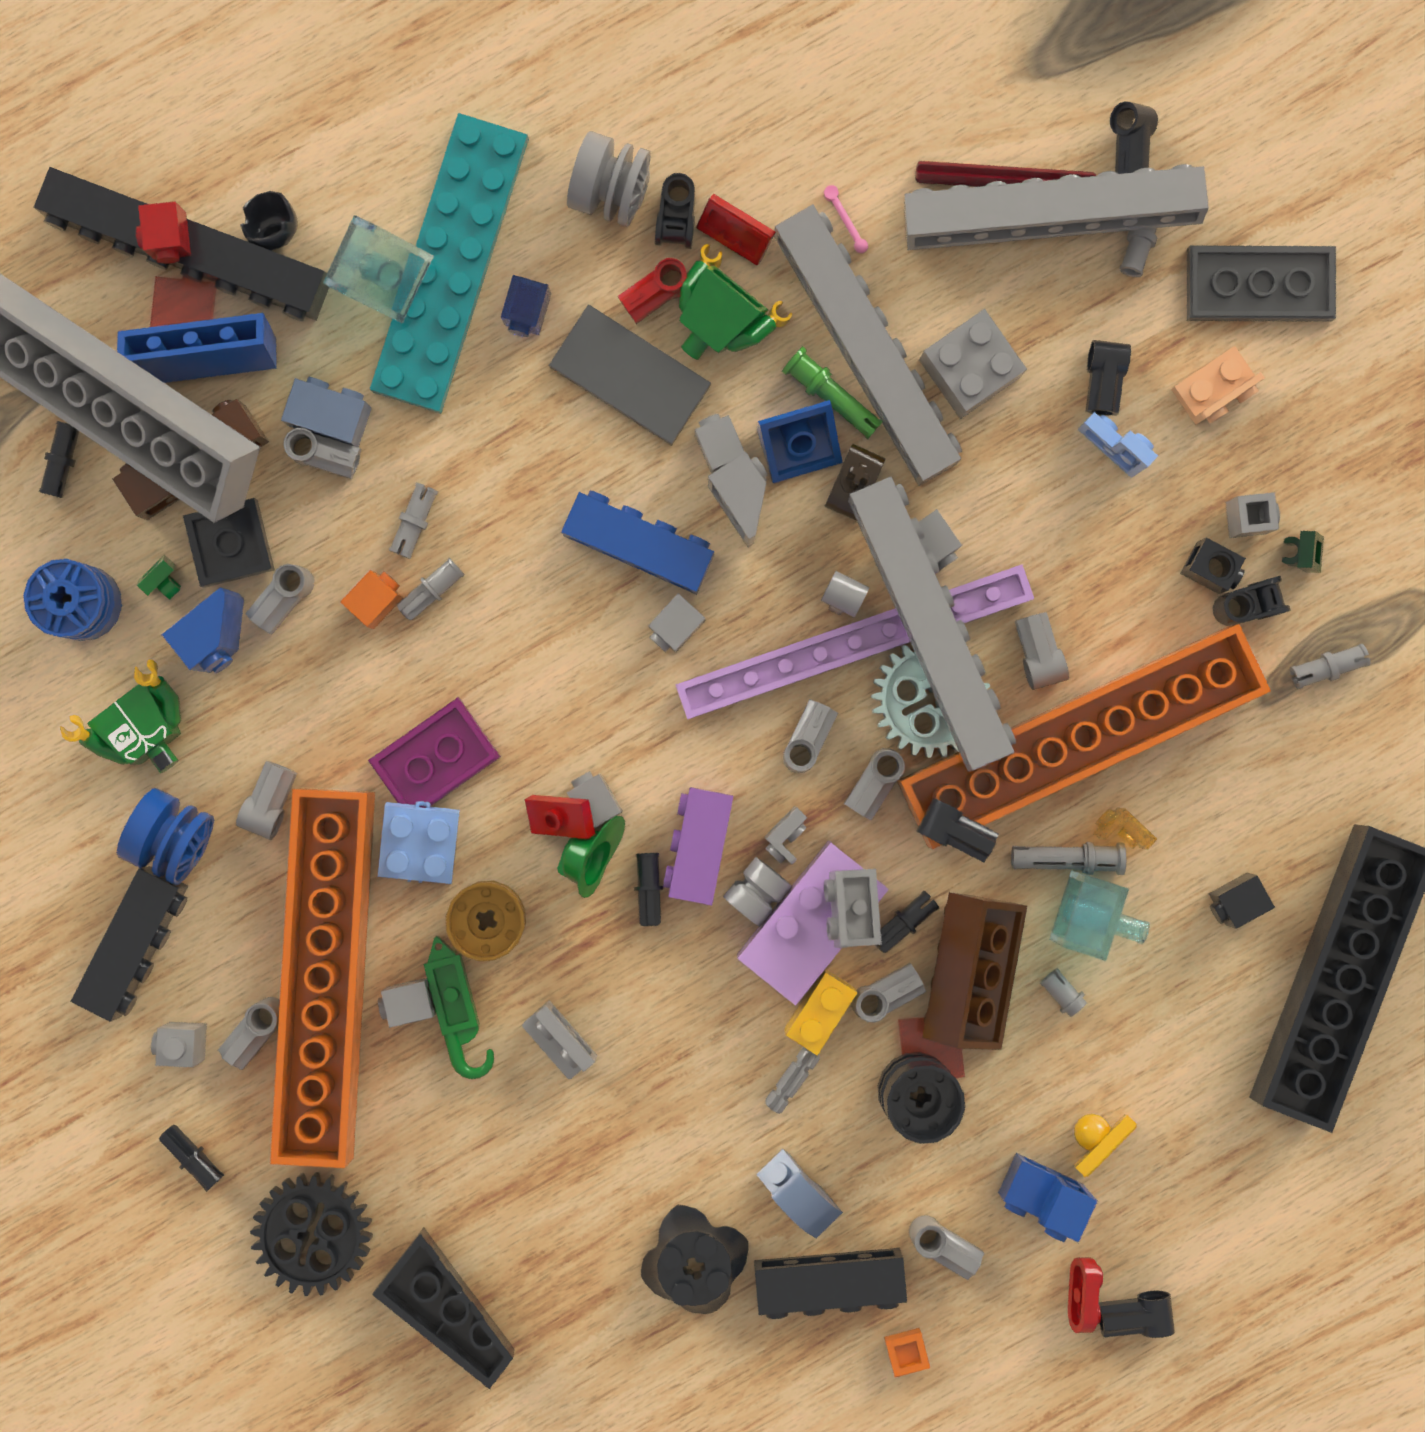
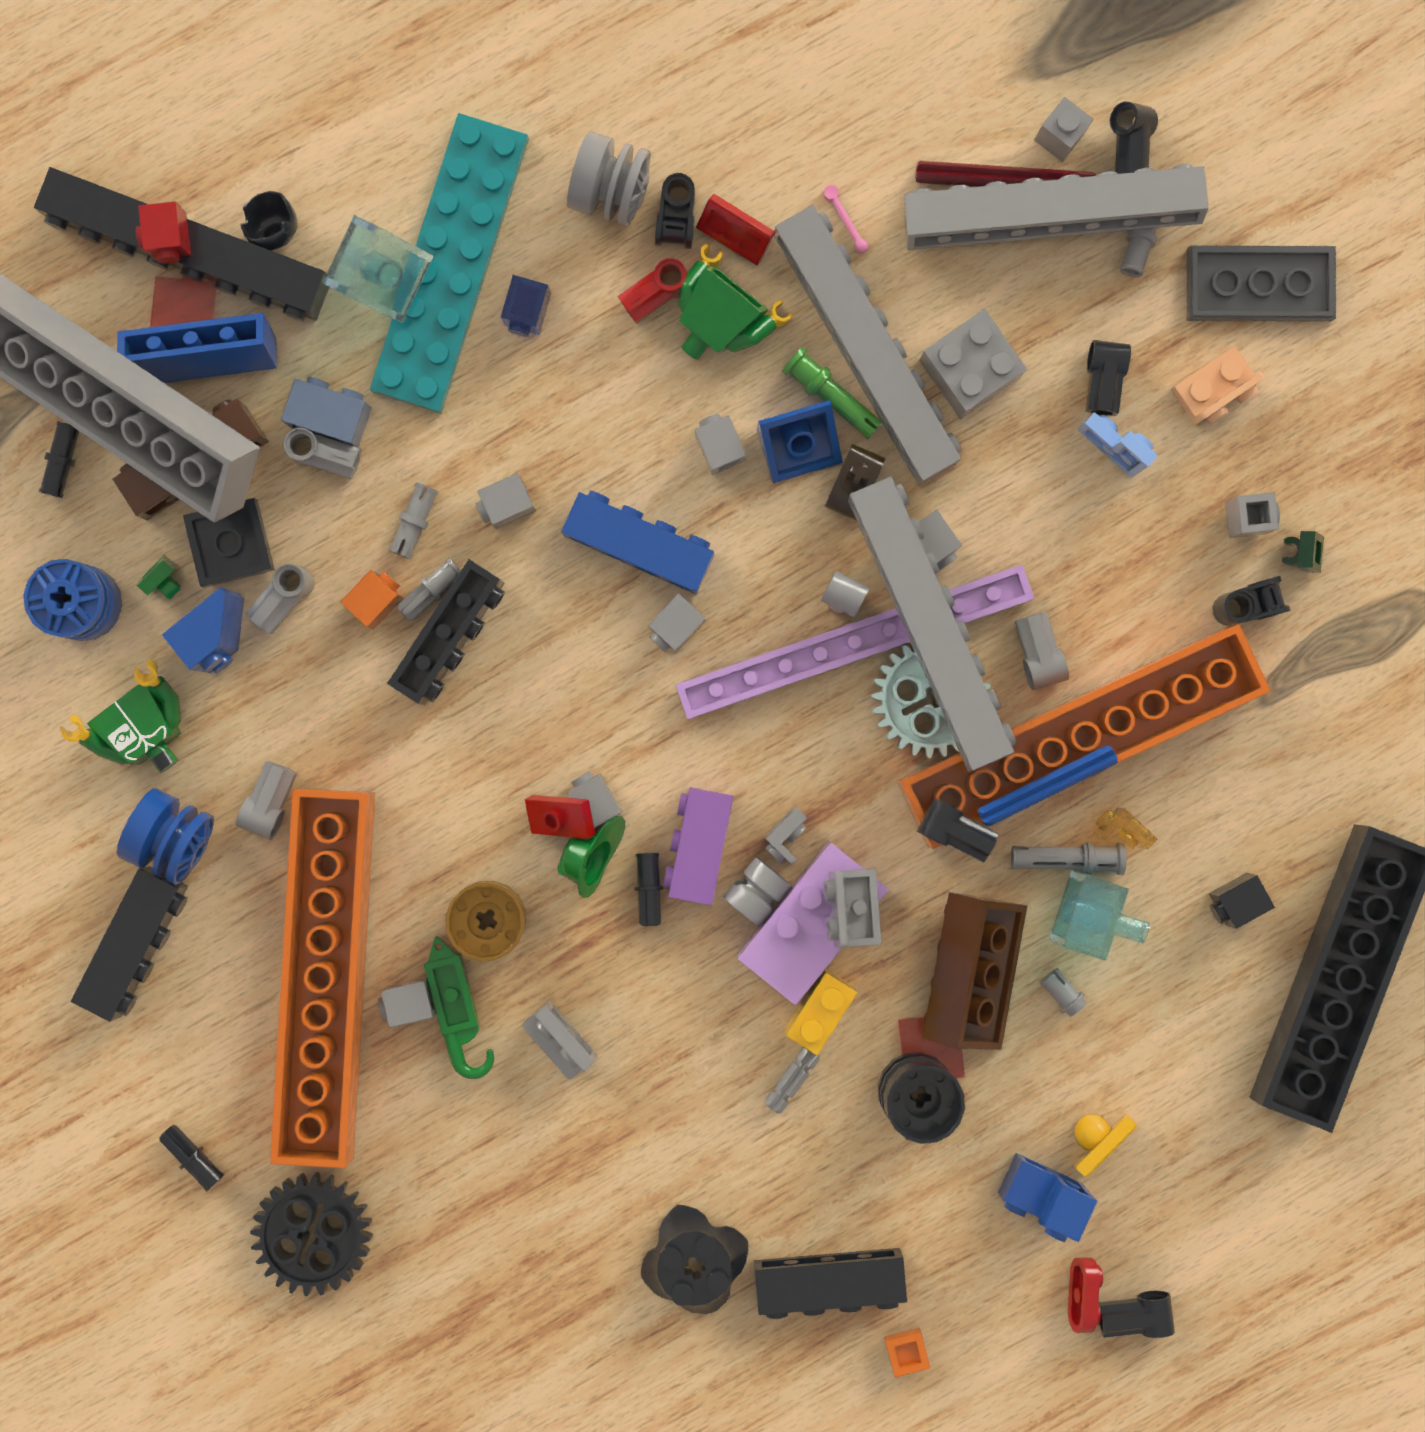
(179, 1044): light grey brick -> none
(250, 1034): light grey piece -> none
(418, 842): light blue plate -> none
(435, 756): magenta tile -> none
(444, 1310): black wedge -> none
(446, 633): none -> black brick
(505, 501): none -> light grey brick
(630, 374): dark grey tile -> none
(740, 492): light grey slope -> none
(798, 1195): sand blue brick -> none
(810, 734): light grey piece -> none
(874, 787): light grey piece -> none
(891, 992): light grey piece -> none
(906, 921): black axle -> none
(946, 1248): light grey piece -> none
(1047, 785): none -> blue axle
(1063, 129): none -> light grey brick
(1198, 570): black brick -> none
(1330, 666): light grey pin -> none

